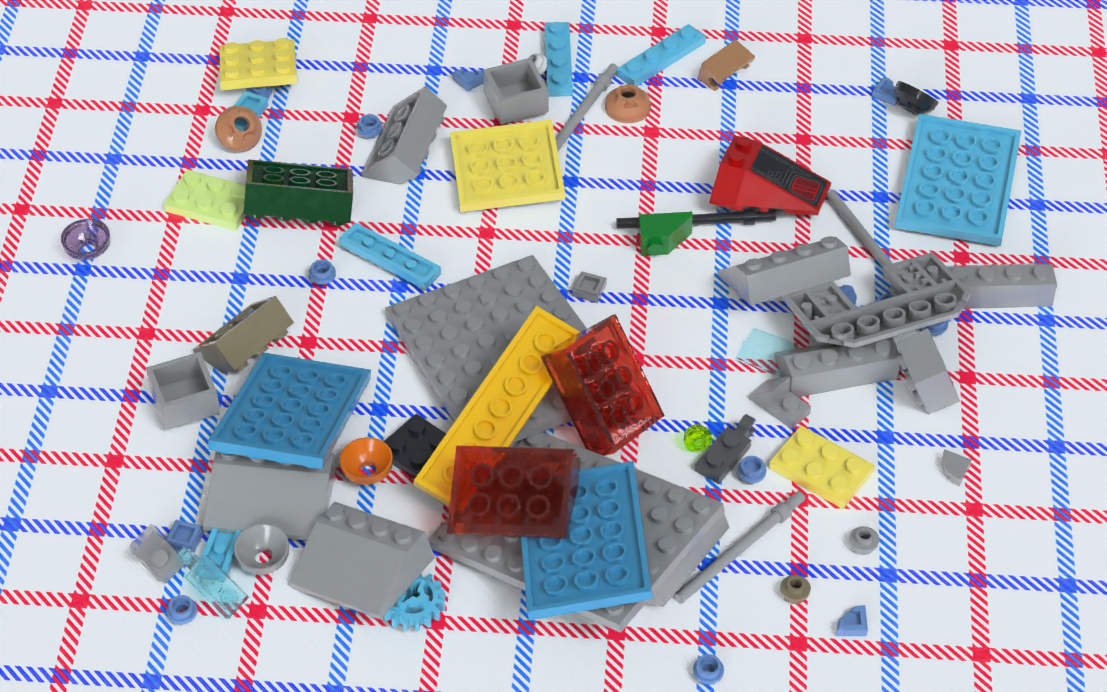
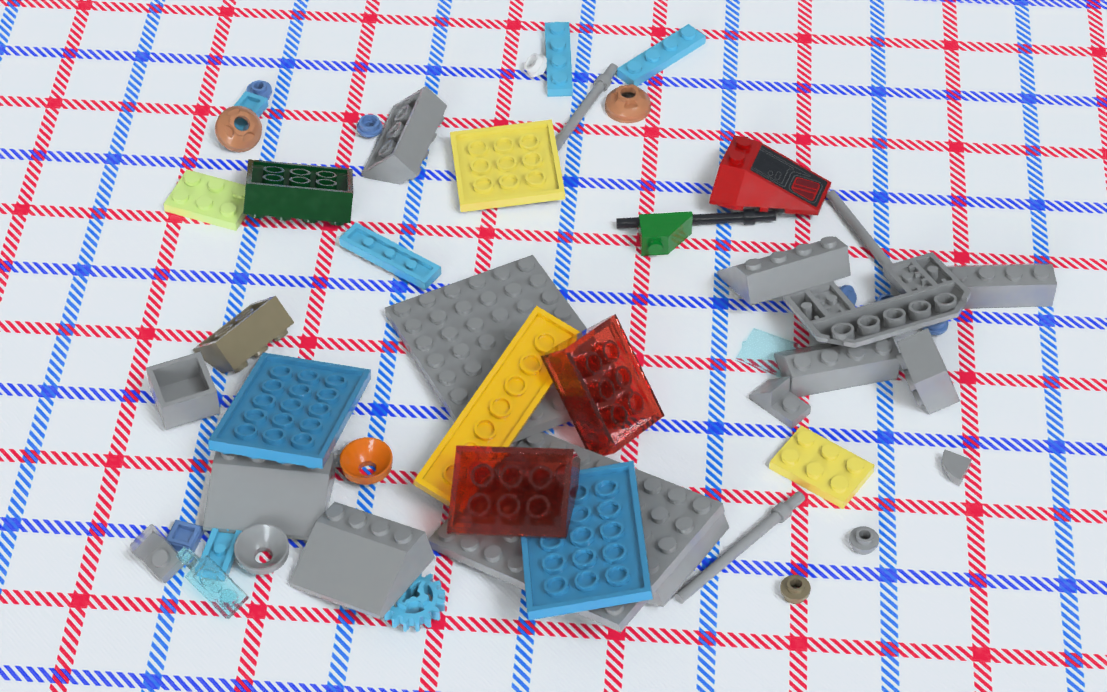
(84, 233): clear purple piece -> none
(178, 604): medium blue plate -> none
(257, 64): light yellow plate -> none
(322, 272): medium blue plate -> none
(414, 444): black plate -> none
(468, 79): medium blue tile -> none
(515, 91): light grey piece -> none
(589, 287): light grey tile -> none
(694, 433): clear neon green plate -> none
(708, 662): medium blue plate -> none
(724, 64): medium nougat hinge -> none
(726, 451): dark grey plate -> none
(751, 469): medium blue plate -> none
(853, 622): medium blue tile -> none
(885, 91): medium blue tile -> none
(914, 99): black piece -> none
(958, 179): medium azure plate -> none

